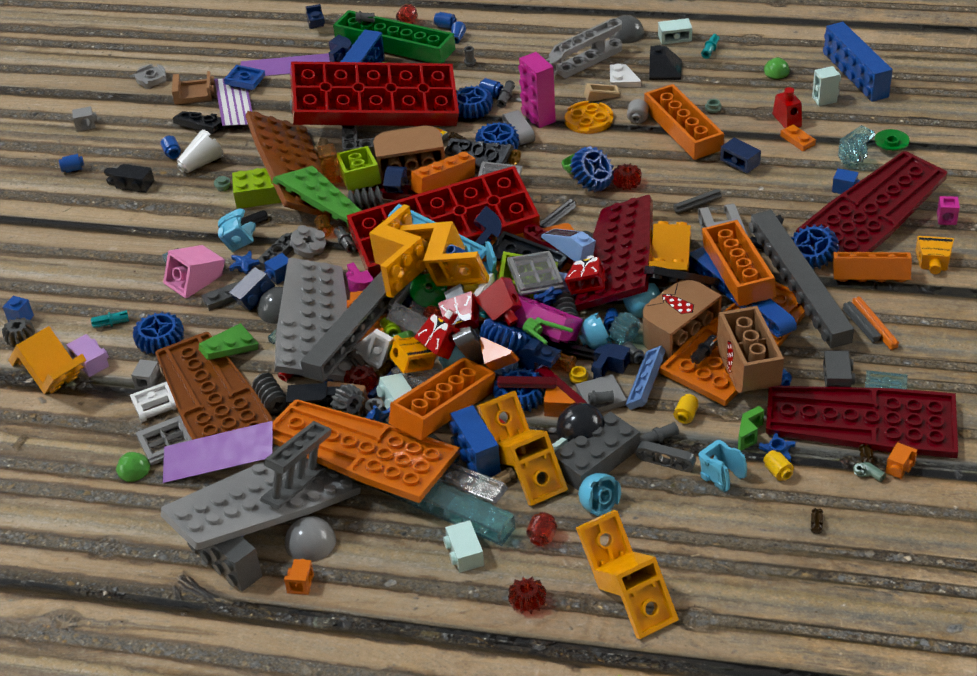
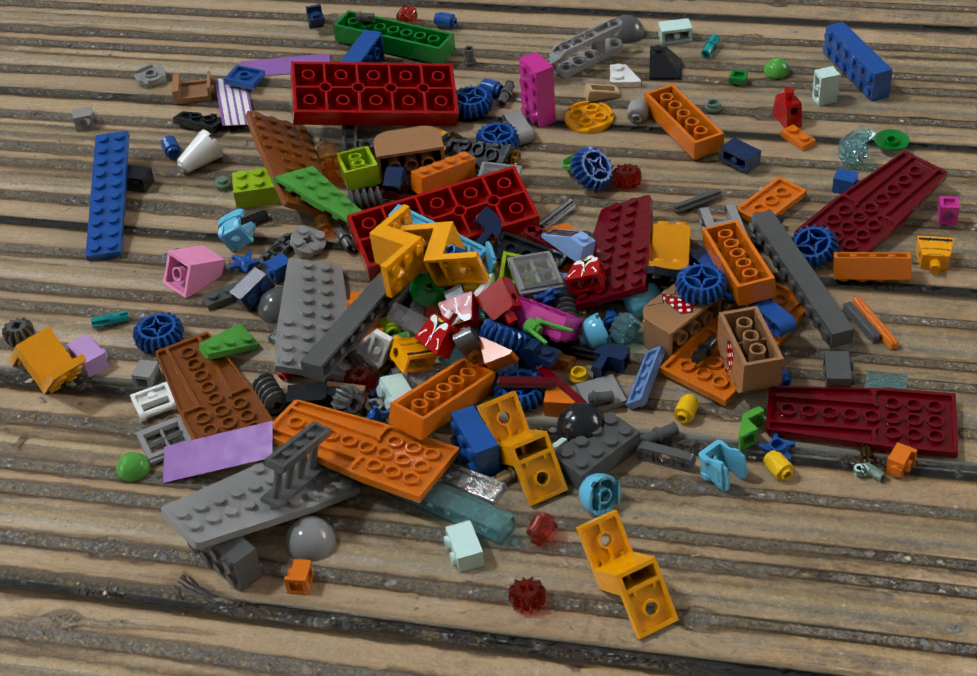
(19, 308): blue brick -> none
(71, 163): blue brick -> none
(108, 196): none -> blue plate
(338, 48): dark blue brick -> none
(357, 280): dark pink brick -> none
(458, 29): blue cone -> none
(475, 362): none -> clear orange plate
(636, 355): dark grey pin -> none
(701, 284): none -> blue gear
(738, 77): none -> green plate
(775, 196): none -> orange plate
(817, 521): dark brown piece -> none

